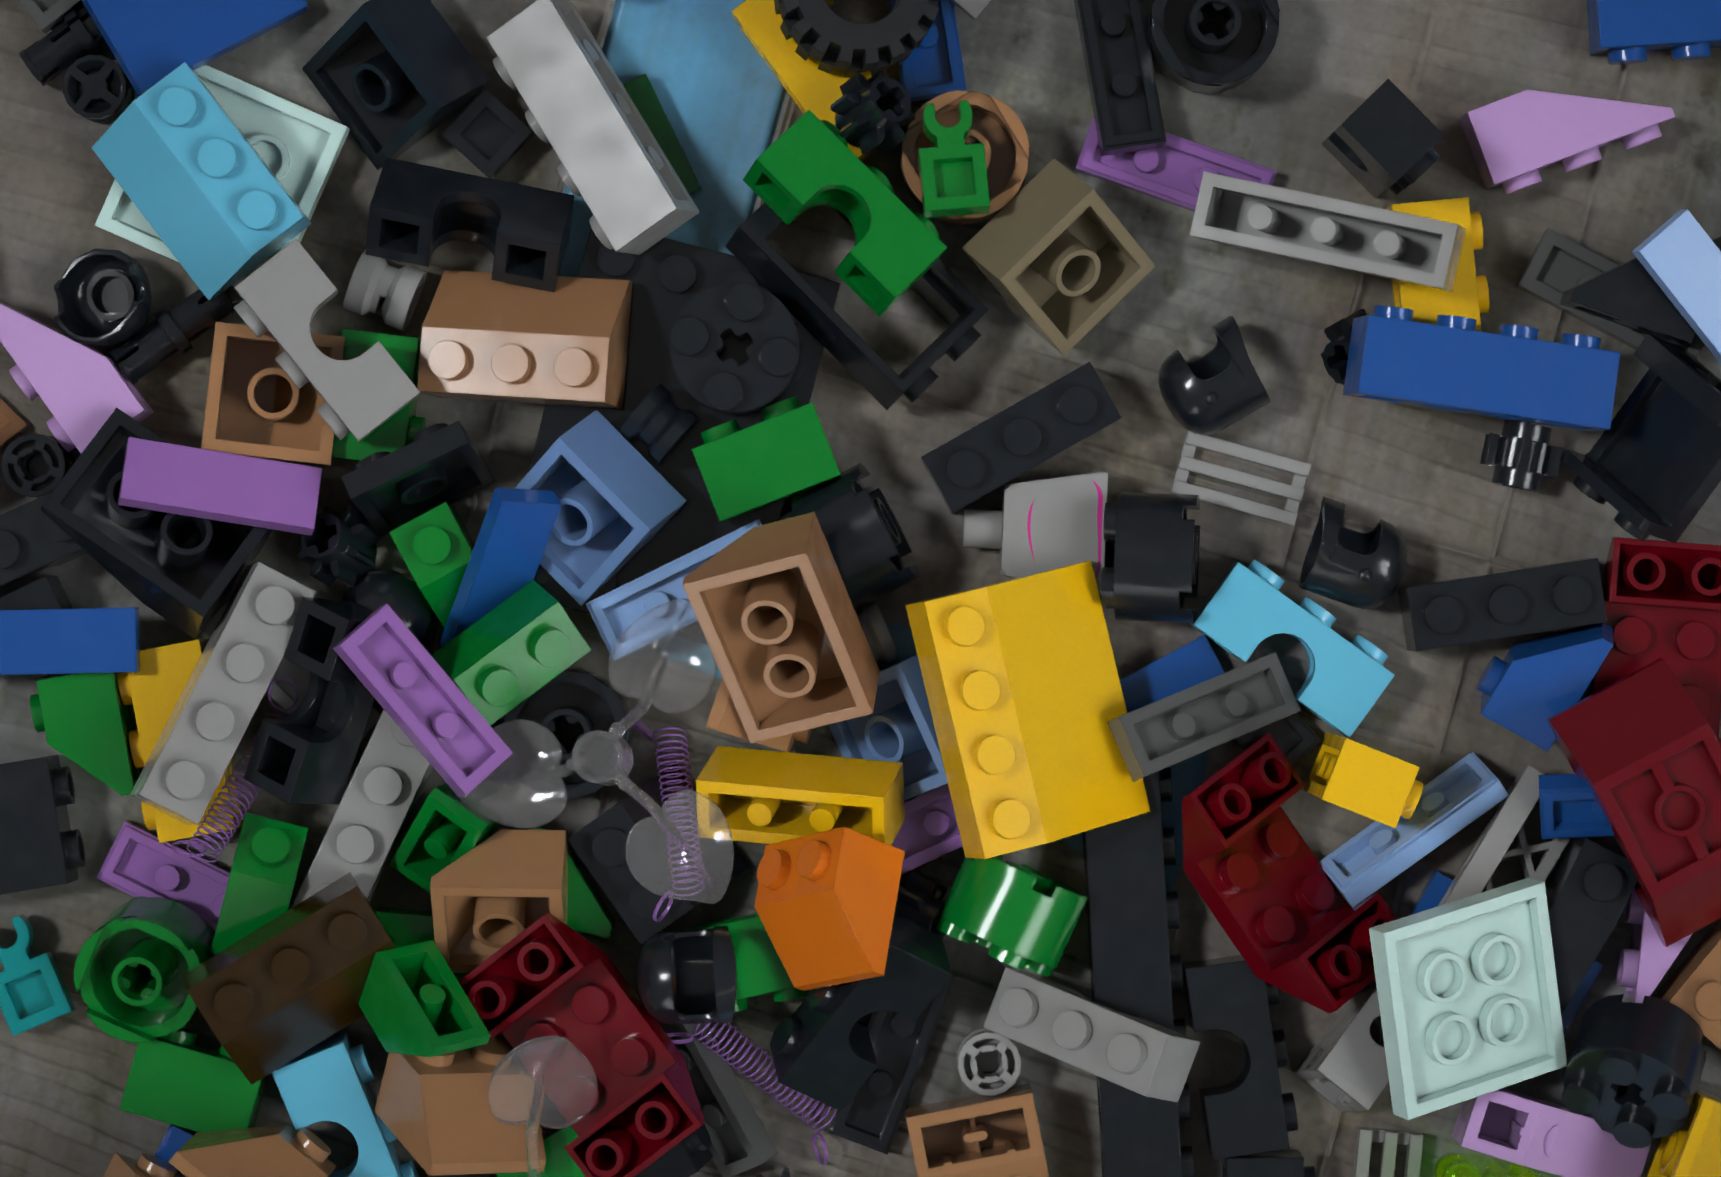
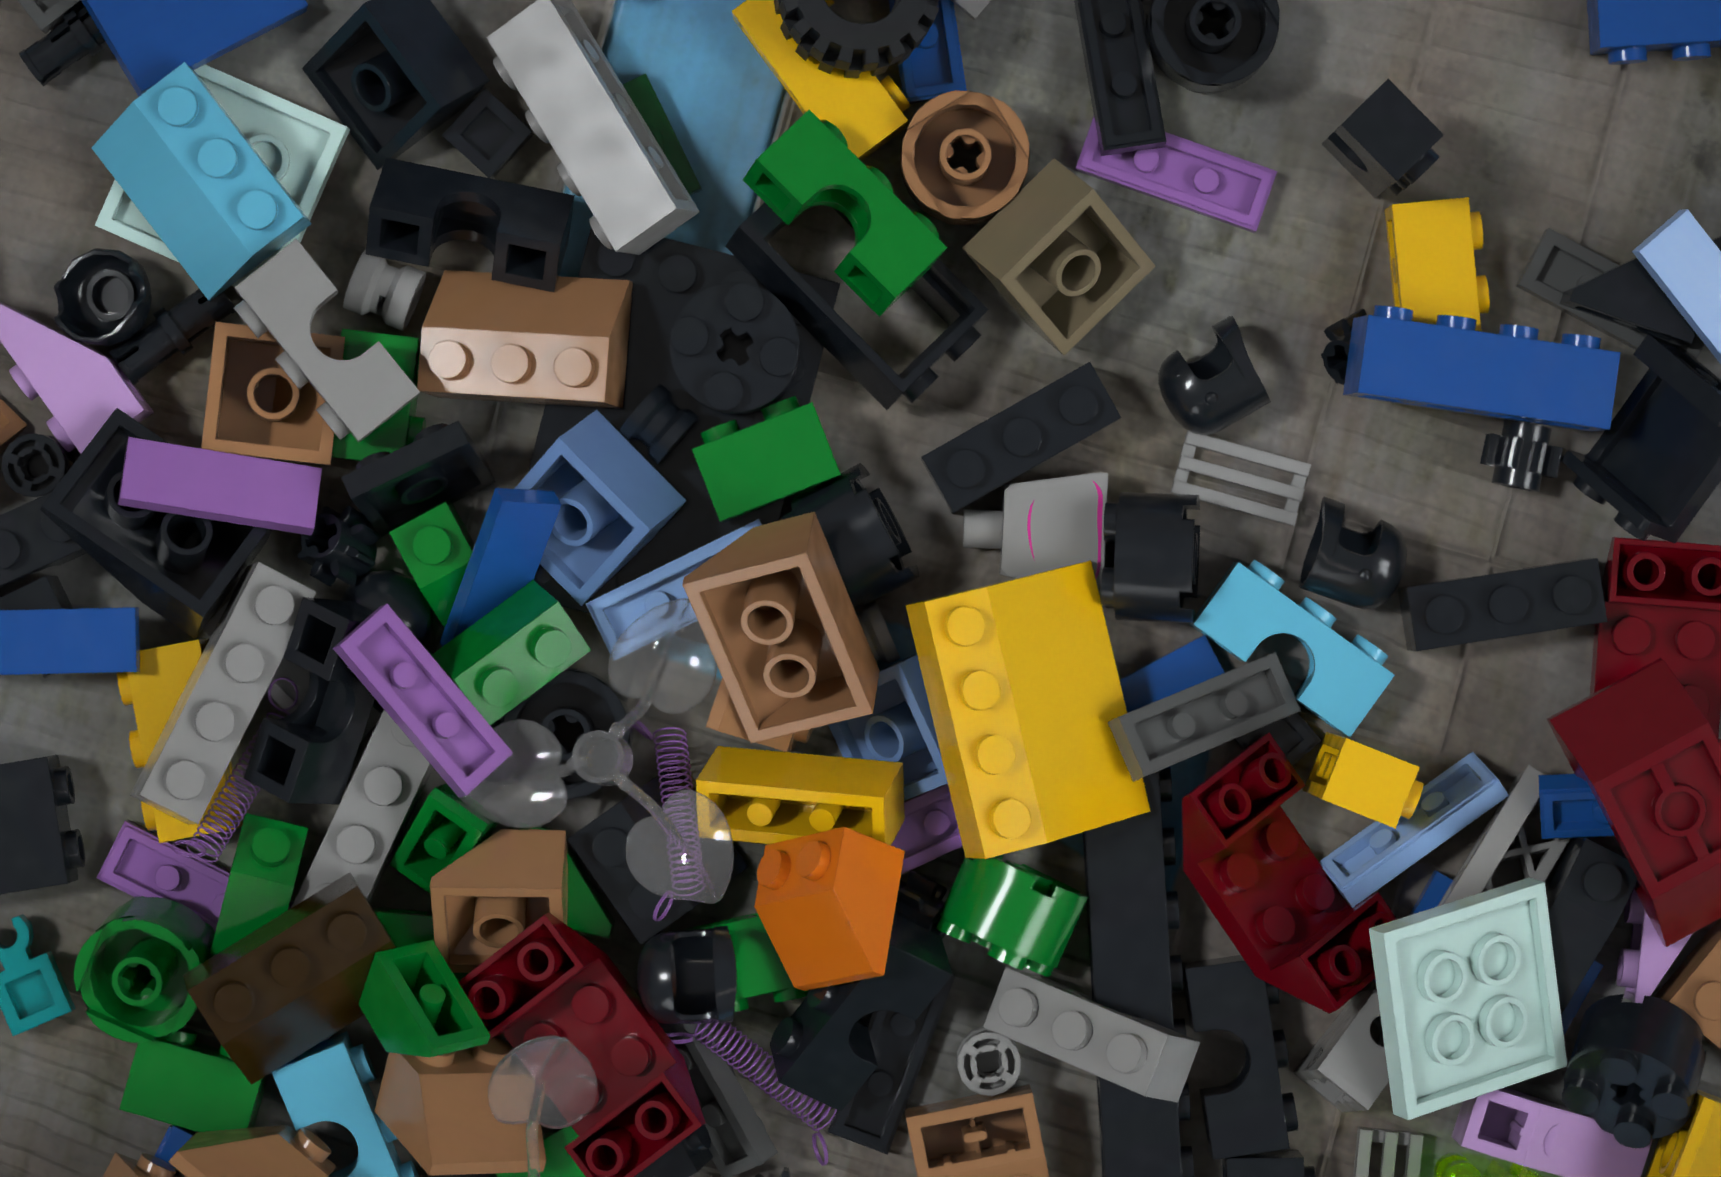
(88, 81): black wheel -> none
(88, 725): green slope -> none
(872, 112): black gear -> none
(952, 173): green plate -> none
(1328, 231): light grey brick -> none
(1542, 679): blue slope -> none
(1544, 128): lavender slope -> none

